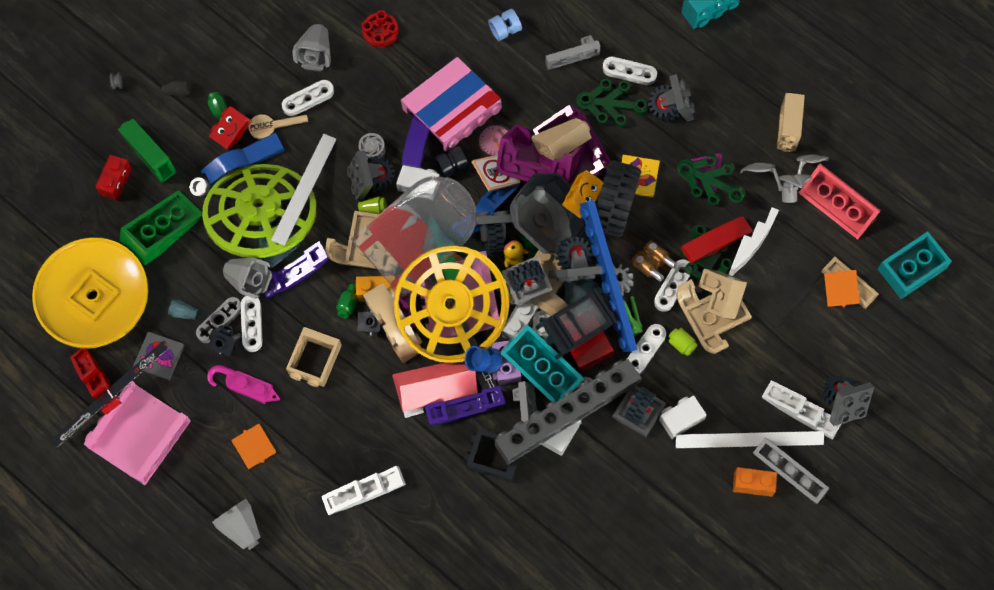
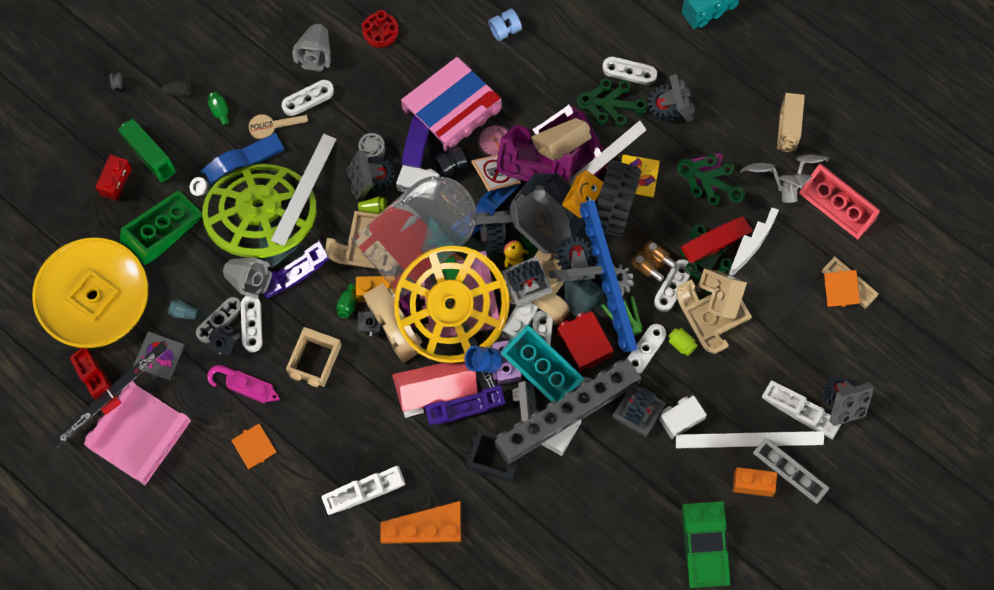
(230, 128): red brick -> none
(239, 525): light grey cone -> none
(427, 526): none -> orange wing
(578, 323): black door -> none
(587, 49): light grey hinge -> none
(614, 149): none -> white sticker
(706, 544): none -> green slope
(914, 265): teal brick -> none

